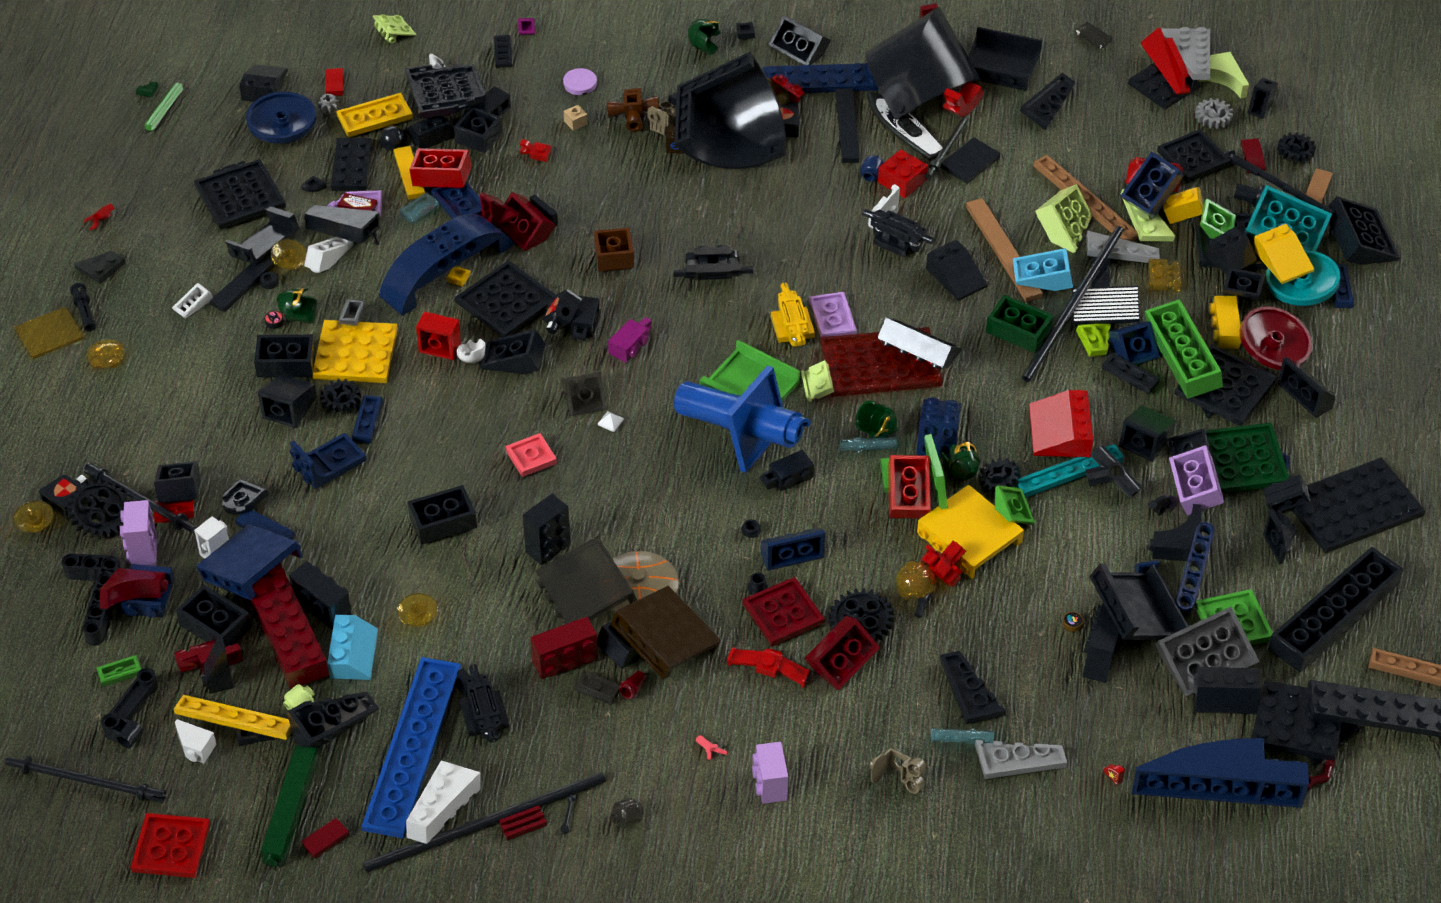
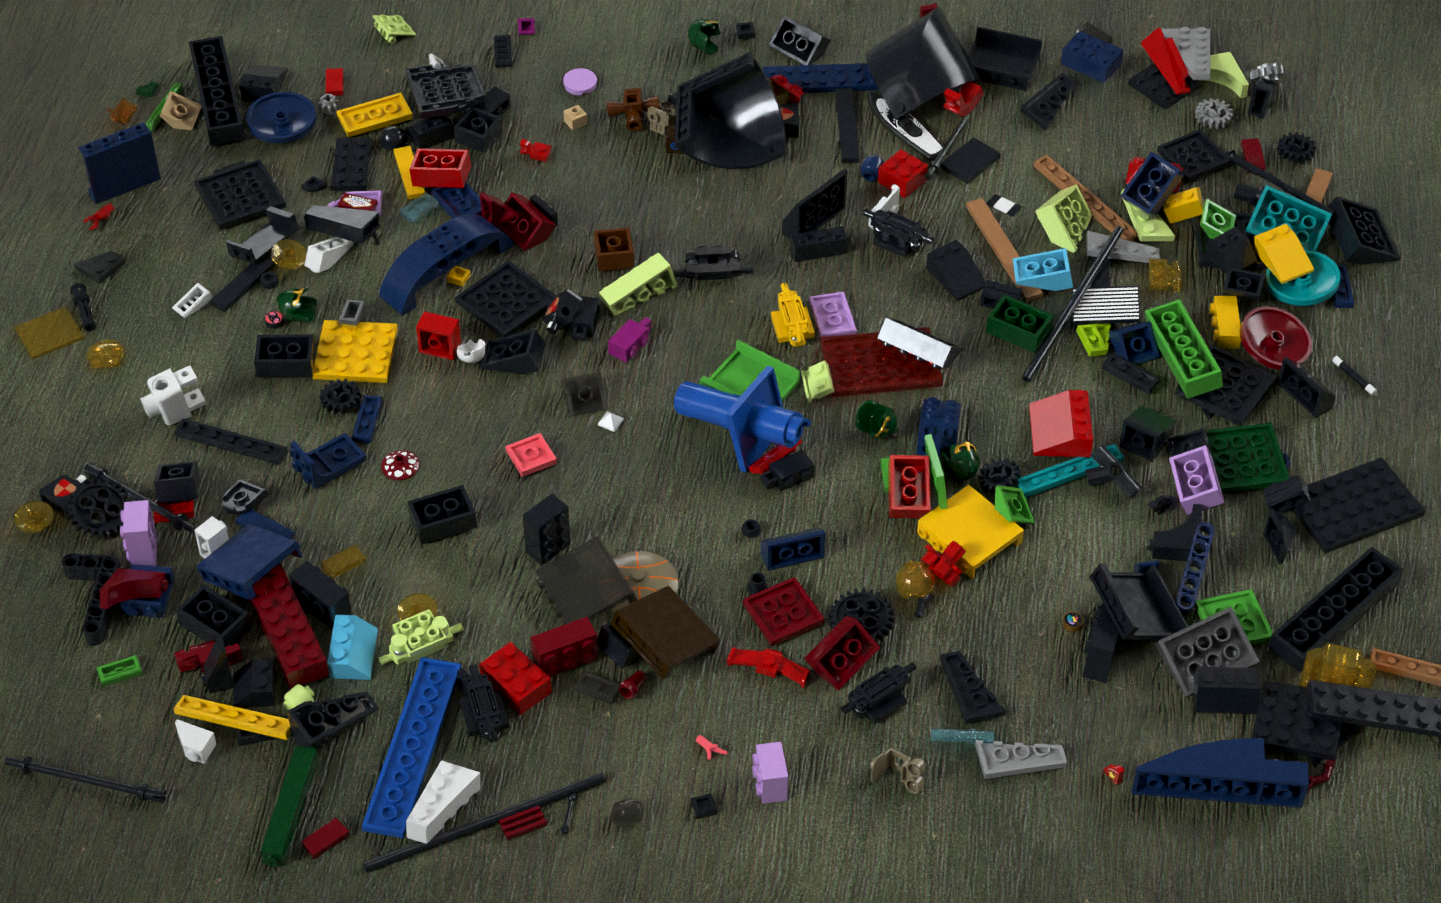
(118, 723): black piece -> none
(120, 163): none -> dark blue panel
(123, 111): none -> clear orange bracket
(168, 398): none -> white piece
(170, 845): red plate -> none
(180, 111): none -> tan slope
(216, 90): none -> black brick
(231, 441): none -> black tile
(255, 684): none -> black slope
(286, 400): black slope -> none
(343, 561): none -> clear yellow tile
(400, 465): none -> dark red dish
(419, 637): none -> yellowish green piece
(517, 678): none -> red brick
(638, 285): none -> yellowish green wedge
(703, 806): none -> black tile
(778, 452): none -> red plate
(817, 207): none -> black slope
(818, 244): none -> black brick
(867, 444): clear light blue pin -> none
(880, 694): none -> black piece
(994, 291): none -> black brick
(1003, 205): none -> sticker
(1091, 56): none -> dark blue brick
(1269, 71): none -> light grey gear
(1338, 666): none -> clear yellow slope
(1354, 375): none -> black bar

